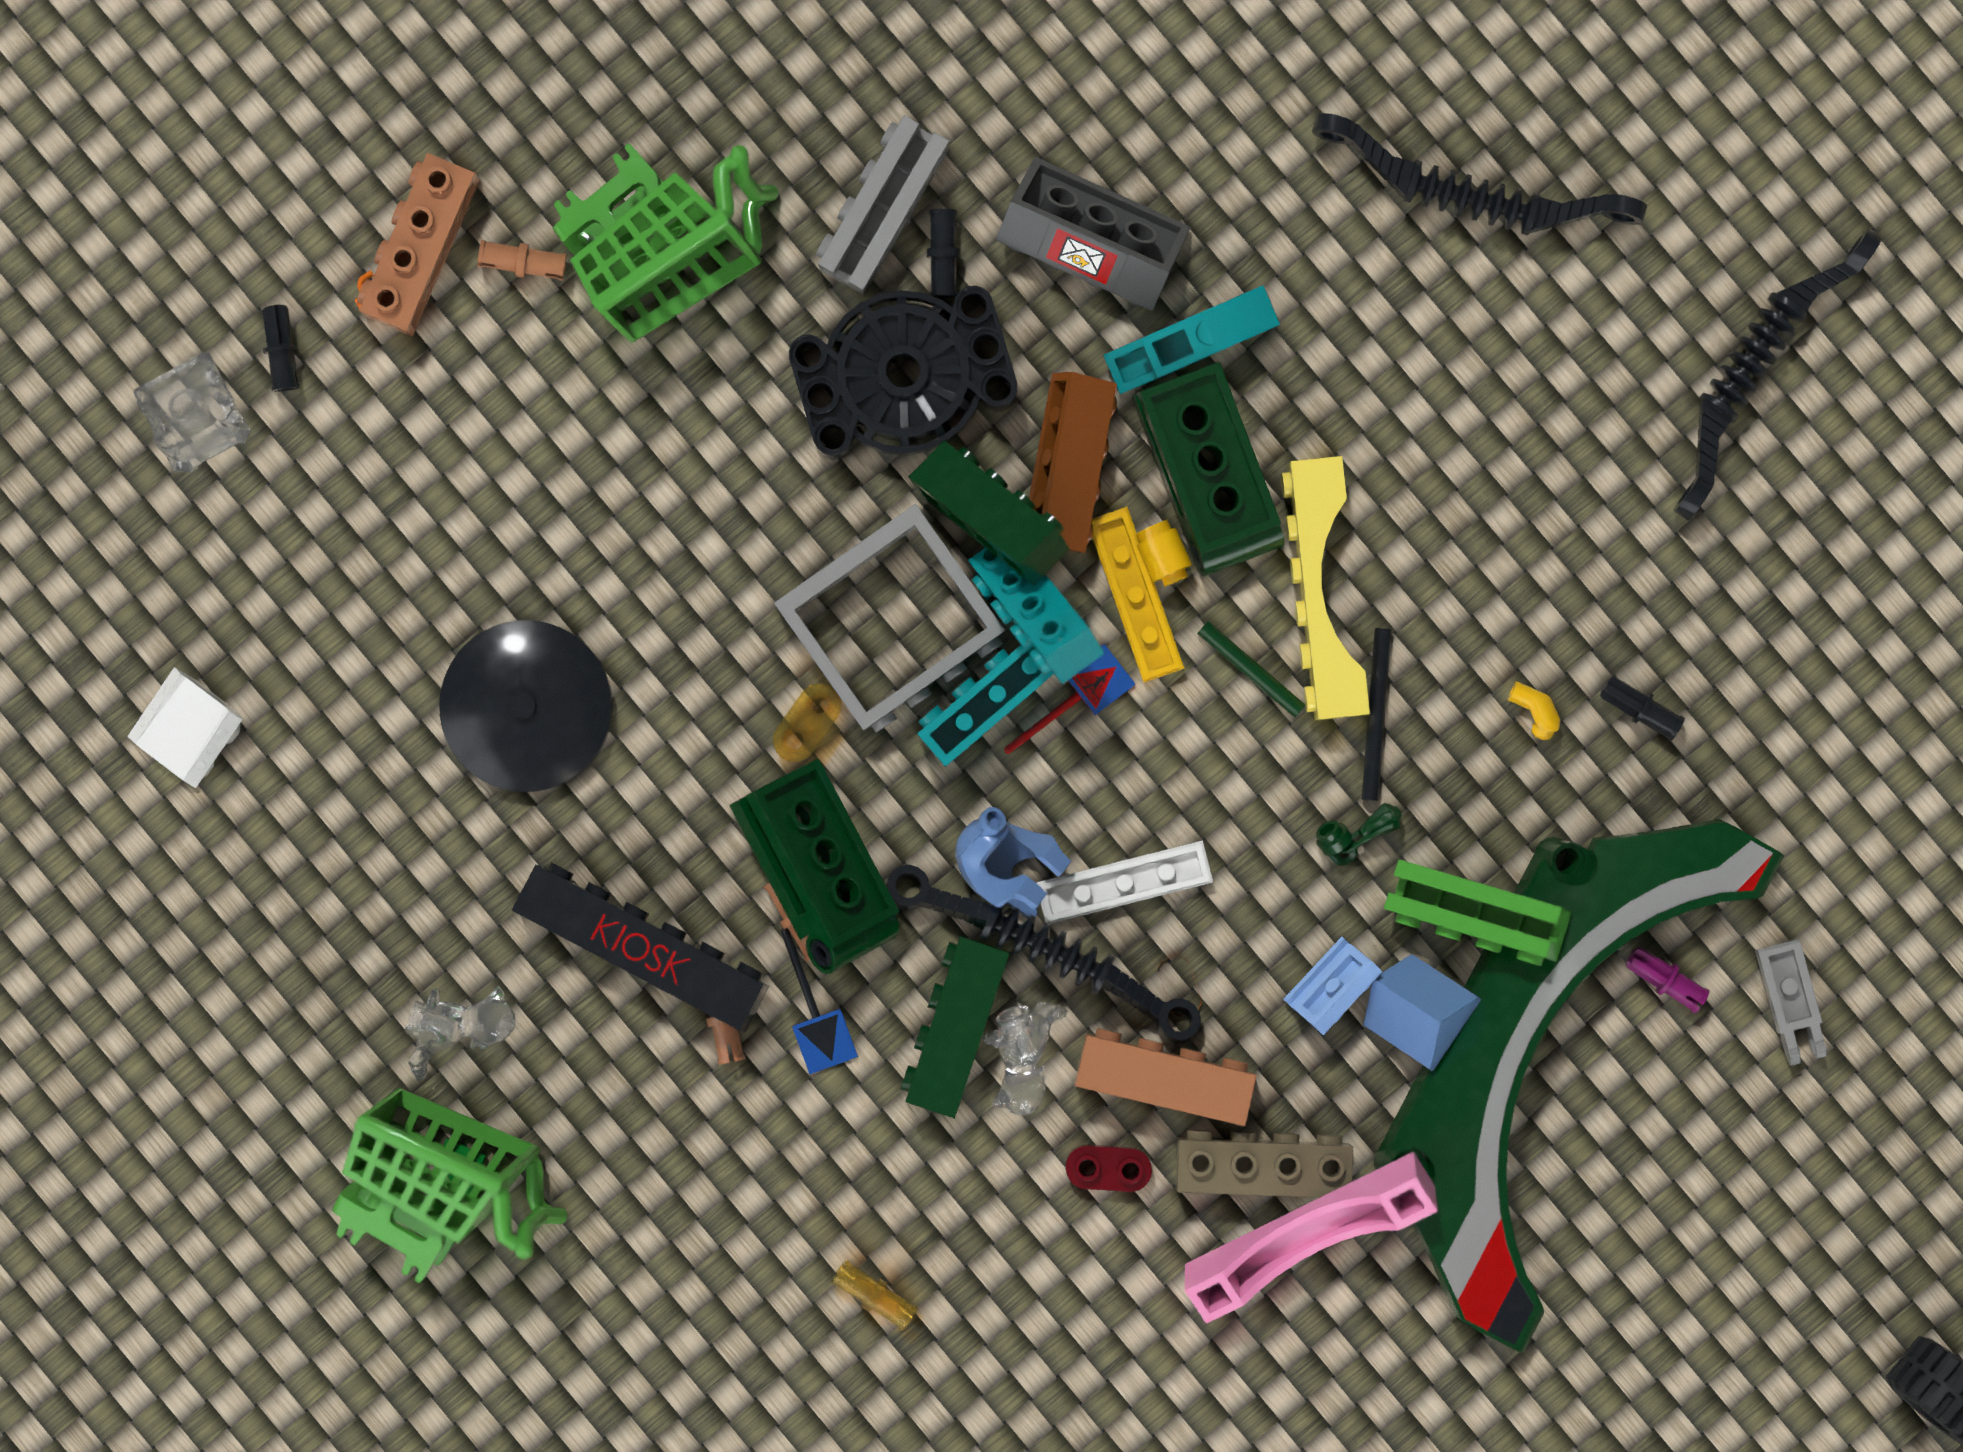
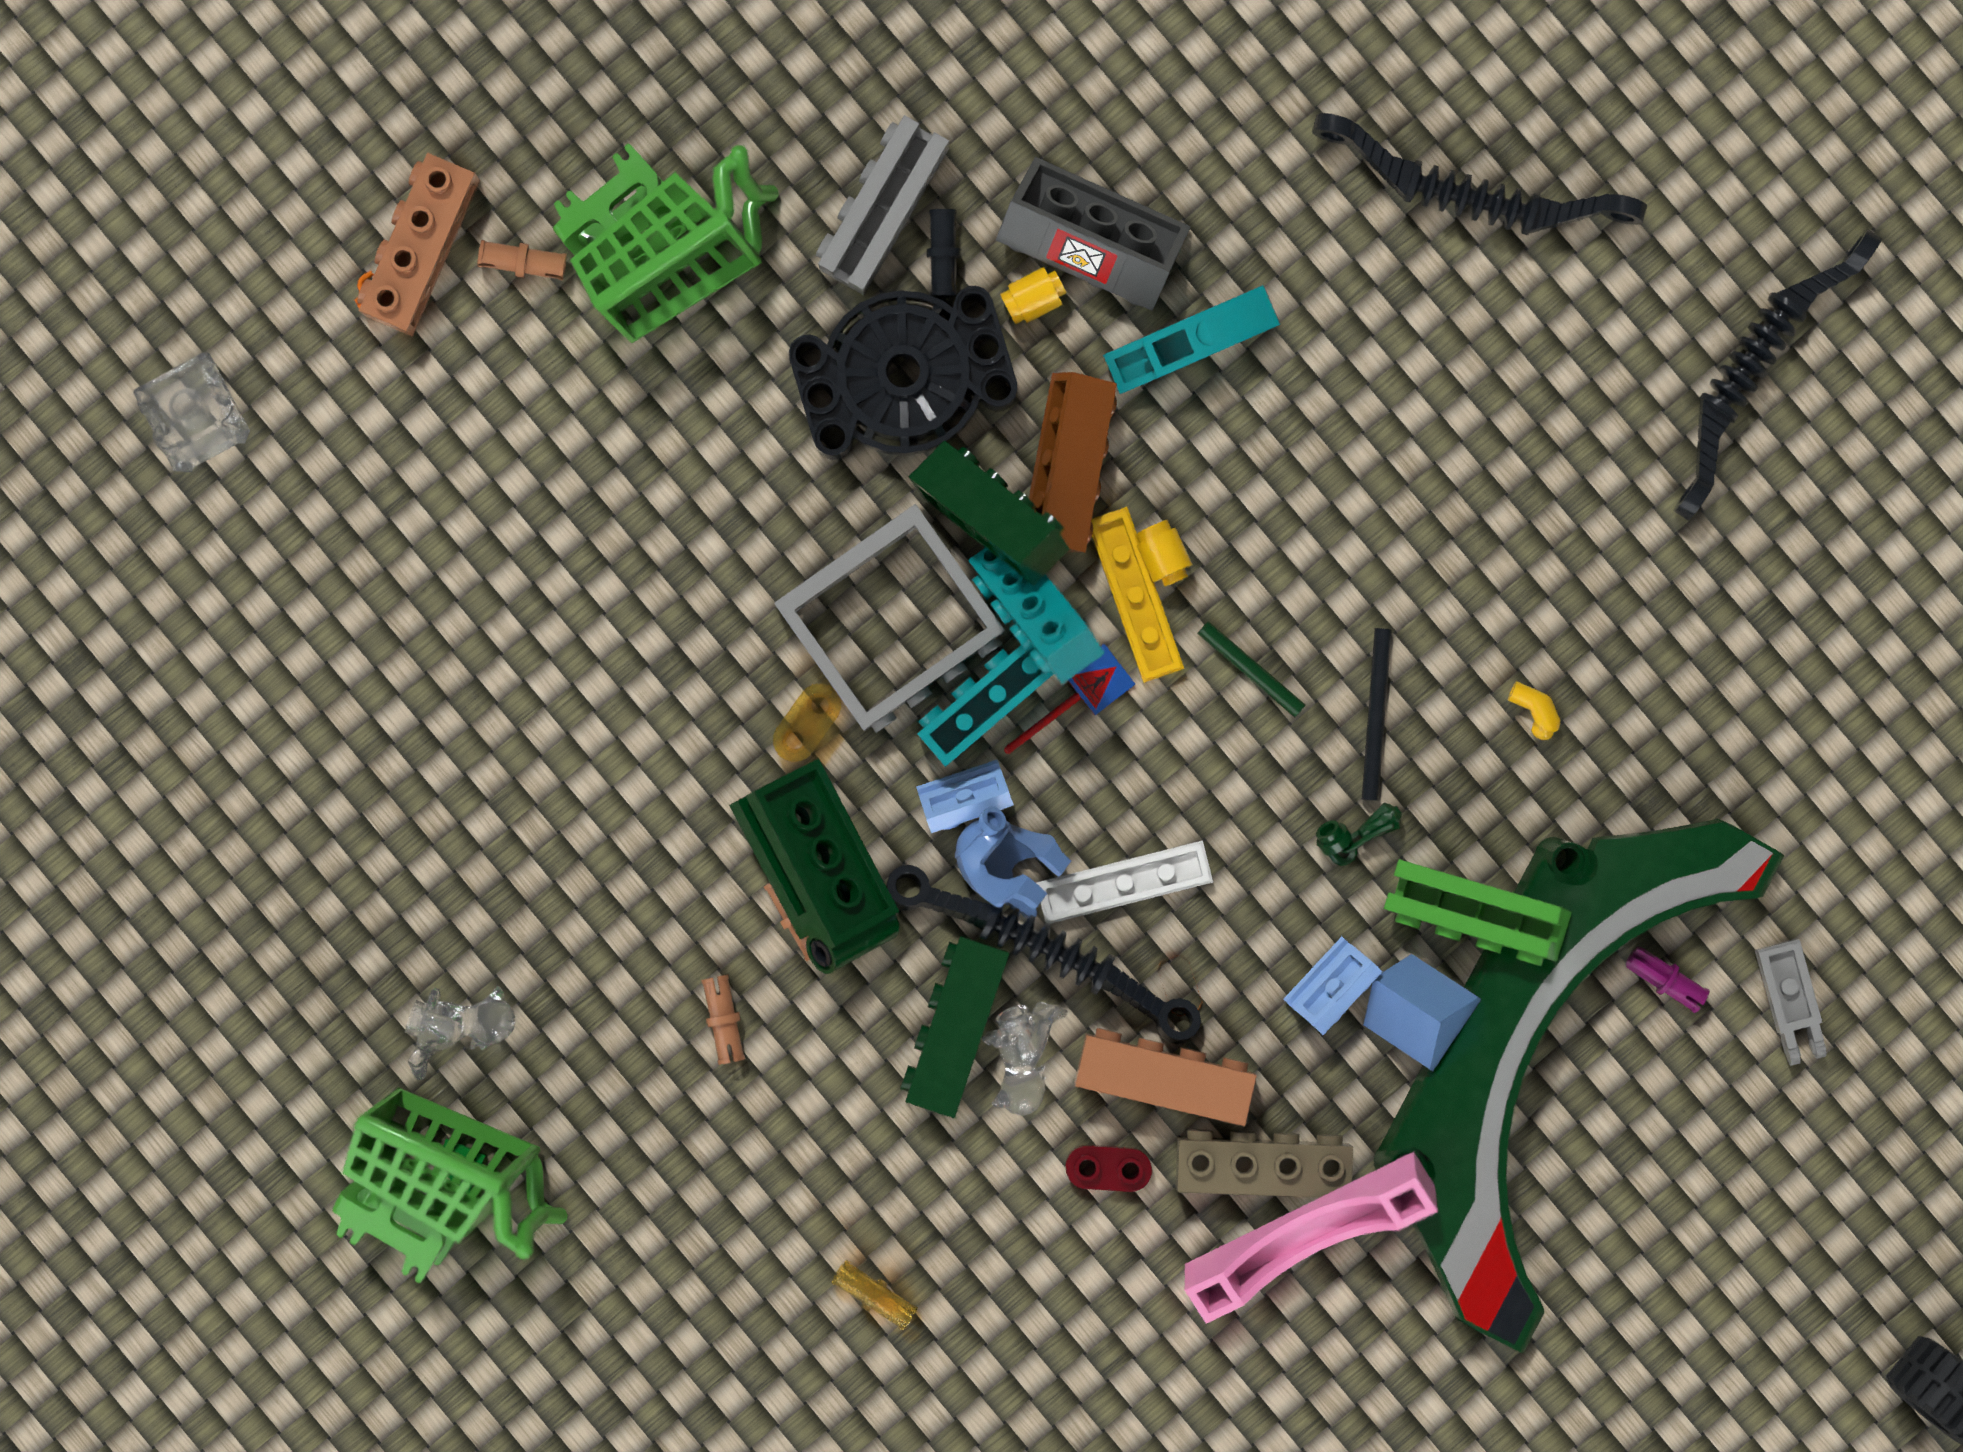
(186, 727): white slope -> none
(280, 348): black axle -> none
(526, 706): black dish -> none
(640, 947): black brick -> none
(825, 1037): piece -> none
(963, 796): none -> light blue plate
(1033, 295): none -> yellow brick
(1215, 536): dark green hinge -> none
(1335, 677): light yellow arch -> none
(1642, 707): black axle -> none

